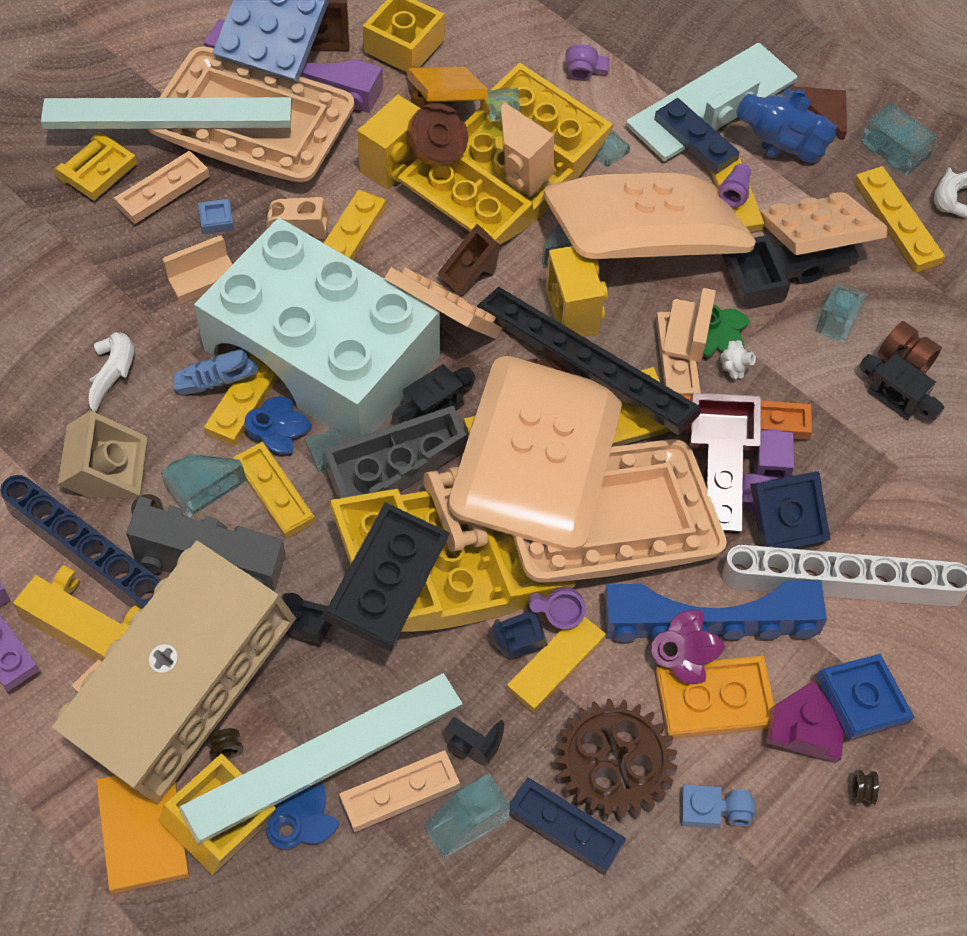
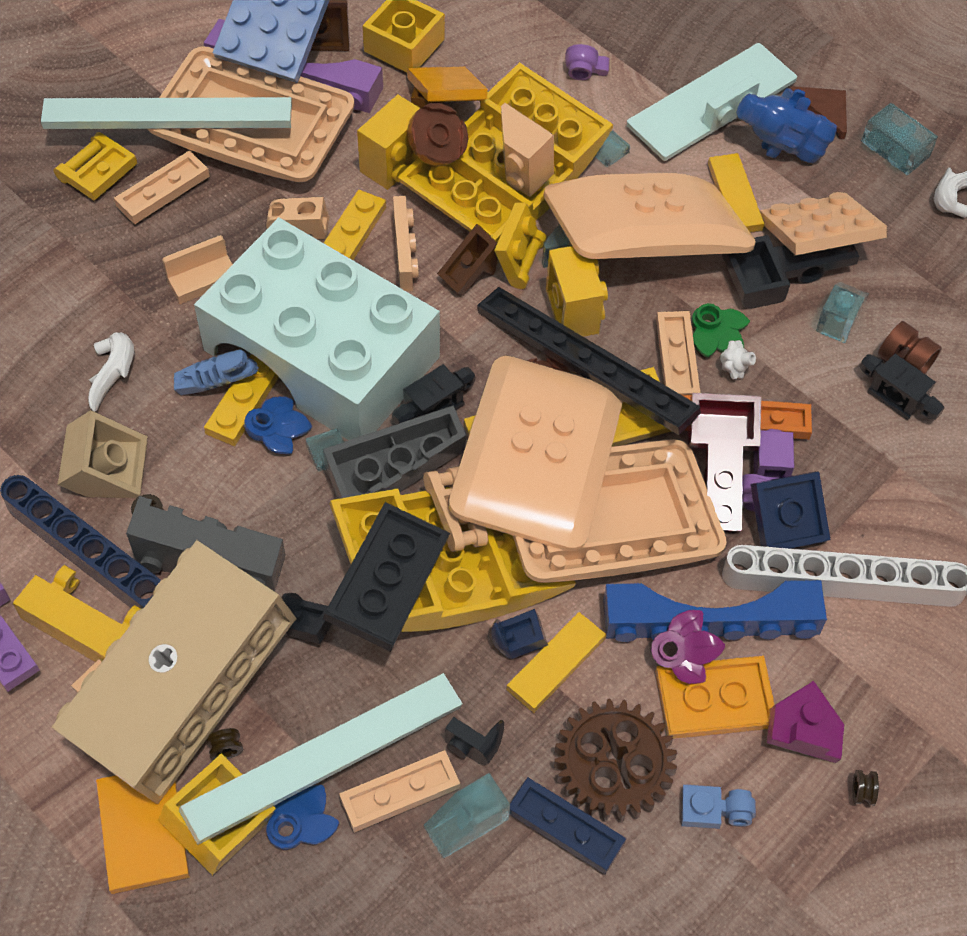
(201, 480): clear light blue slope -> none
(215, 216): medium blue tile -> none
(275, 490): yellow tile -> none
(405, 243): none -> light nougat plate
(444, 301): light nougat plate -> none
(498, 97): clear light blue tile -> none
(519, 245): none -> yellow plate
(562, 607): medium lavender piece -> none
(689, 327): light nougat panel -> none
(696, 135): dark blue plate -> none
(736, 186): medium lavender cone -> none
(865, 696): blue tile -> none
(901, 220): yellow plate -> none

